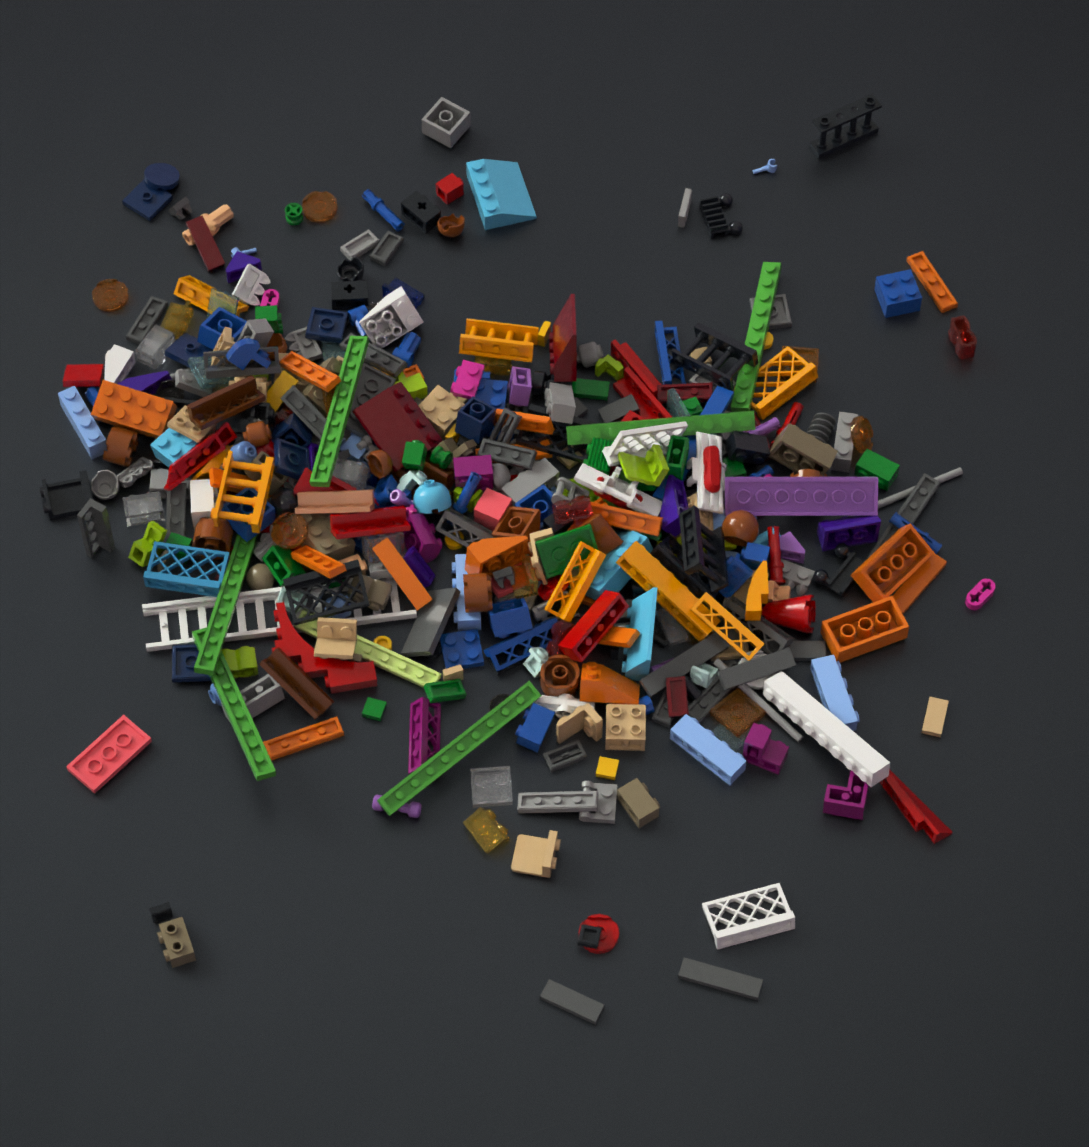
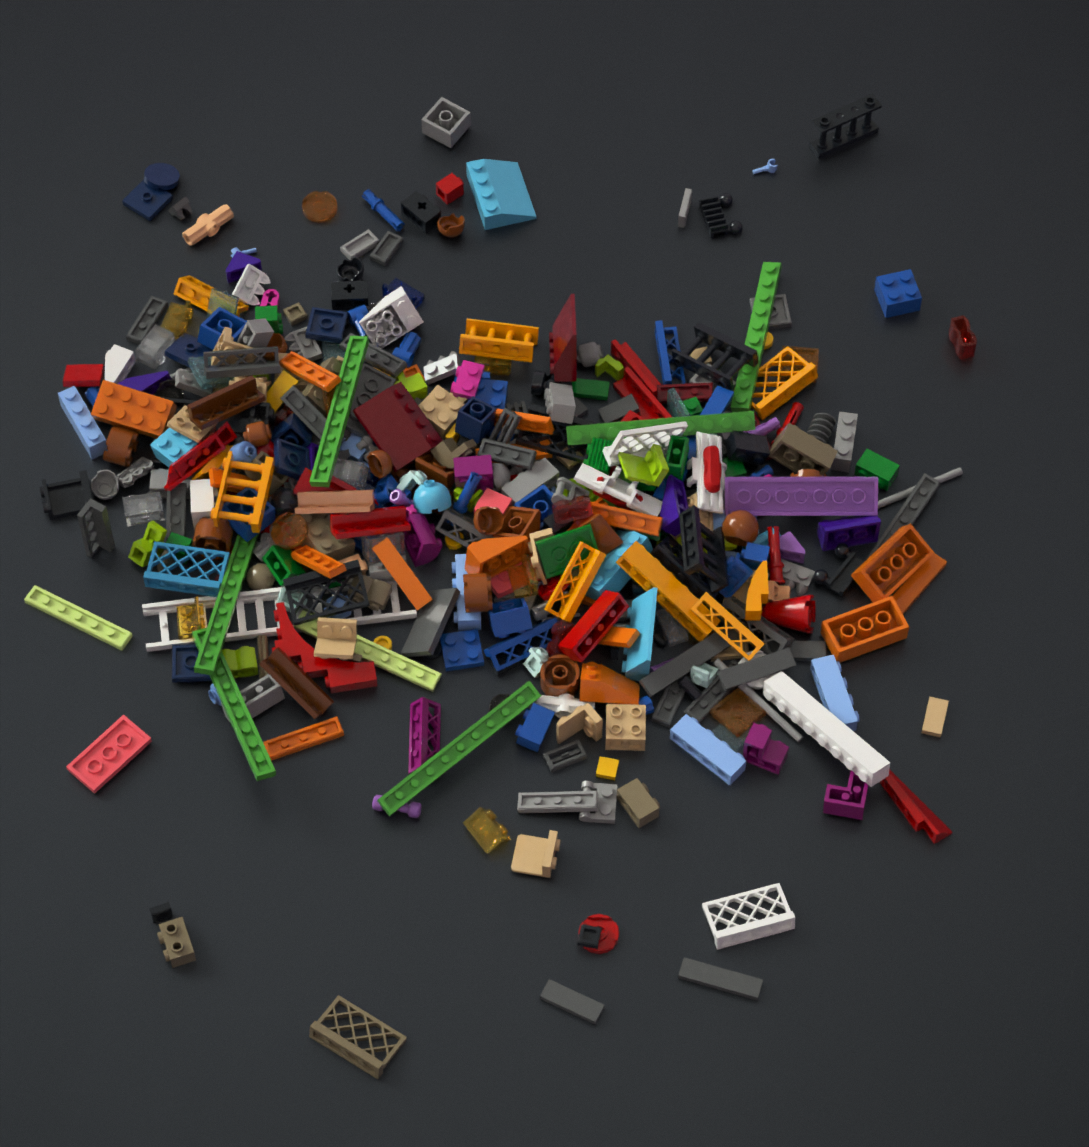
(78, 617): none -> yellowish green tile
(110, 295): clear orange tile -> none
(190, 619): none -> clear yellow bracket
(205, 243): dark red tile -> none
(244, 351): blue brick -> none
(263, 652): none -> dark tan axle
(295, 314): none -> dark tan tile
(296, 210): green wheel -> none
(345, 1047): none -> dark tan fence
(374, 709): green tile -> none
(414, 455): green brick -> none
(419, 567): dark purple tile -> none
(441, 457): green wheel -> none
(442, 368): none -> light grey plate
(445, 690): green tile -> none
(453, 673): tan tile -> none
(488, 520): none -> dark orange hair
(491, 786): clear plate -> none
(502, 574): dark grey tile -> none
(519, 386): medium lavender brick -> none
(543, 334): yellow tile -> none
(677, 696): dark red tile -> none
(861, 434): clear orange tile -> none
(899, 521): blue pin -> none
(932, 282): orange tile -> none
(977, 592): dark pink beam -> none

